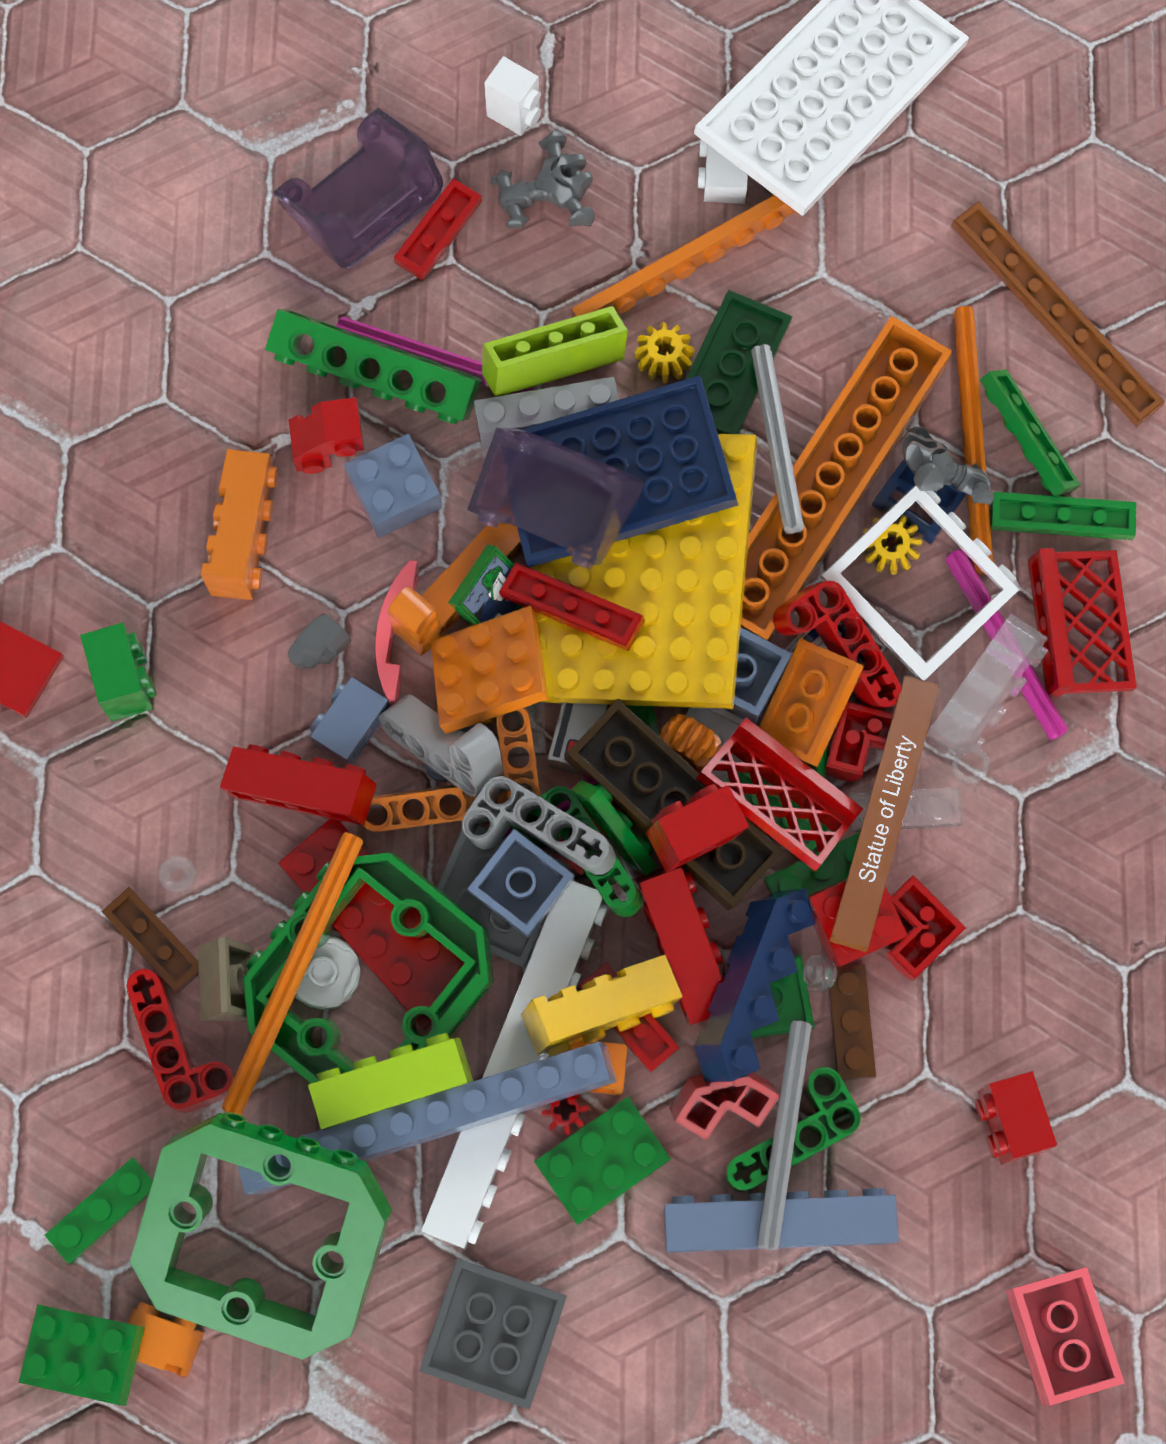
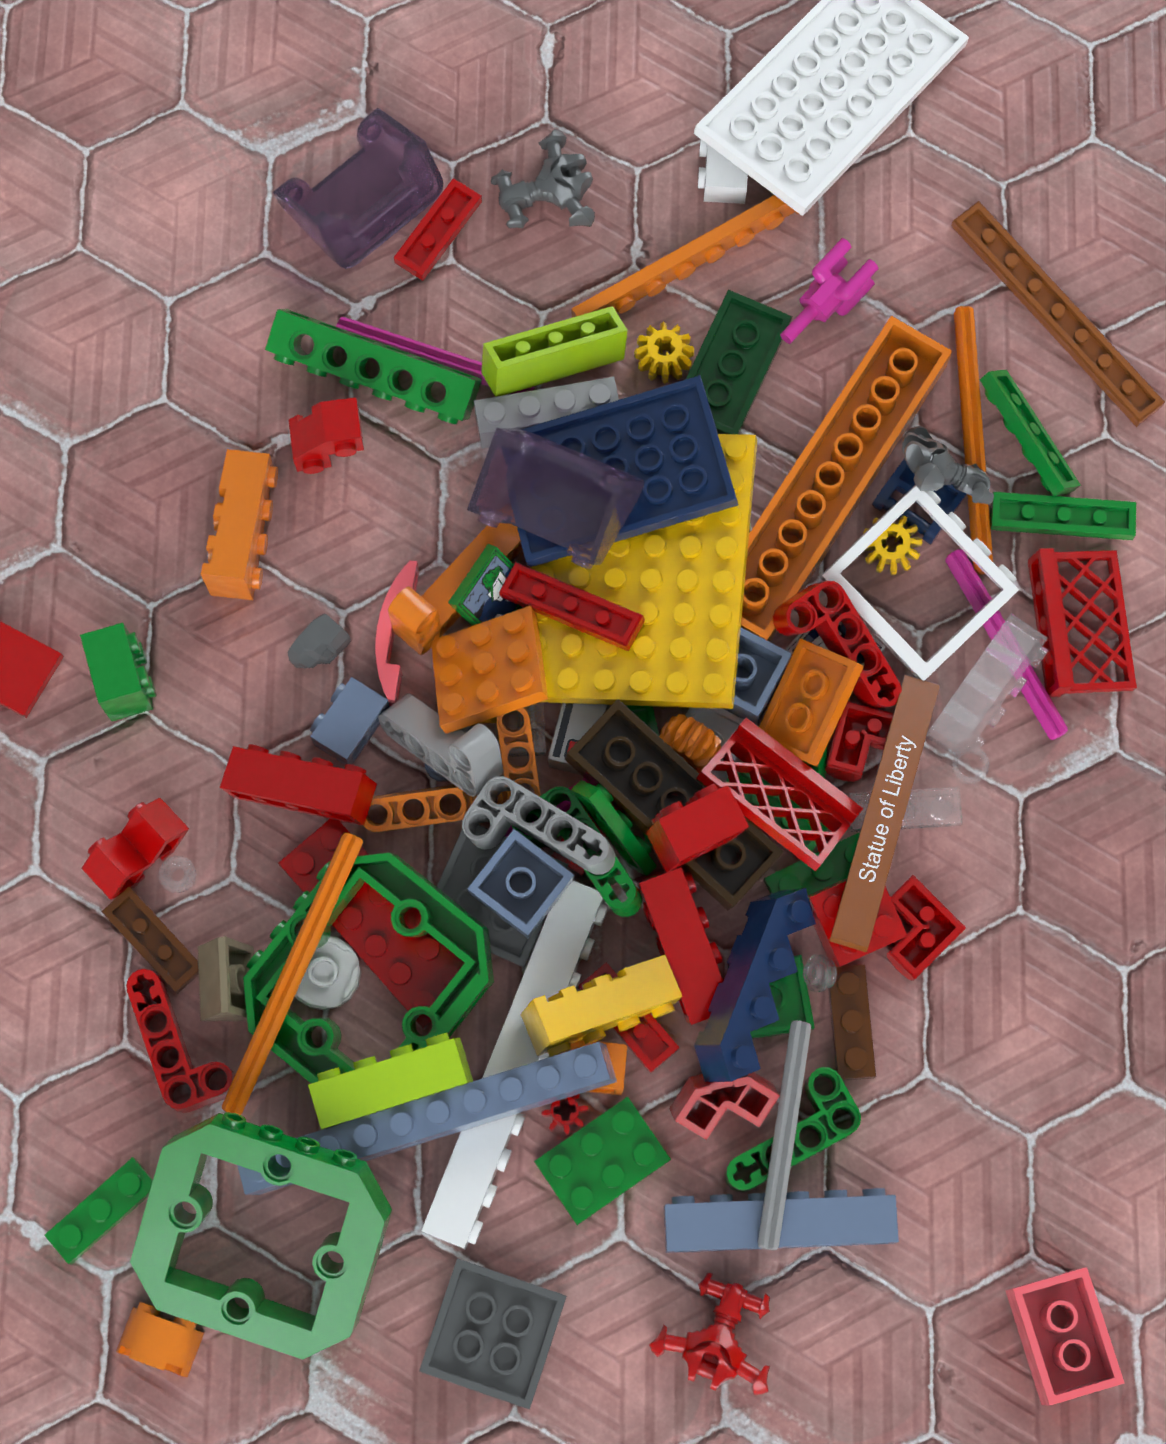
(81, 1355): green plate -> none
(121, 860): none -> red brick
(393, 485): sand blue brick -> none
(512, 96): white brick -> none
(714, 1350): none -> red piece
(777, 439): light grey axle -> none
(830, 291): none -> dark pink plant
(1015, 1118): red brick -> none

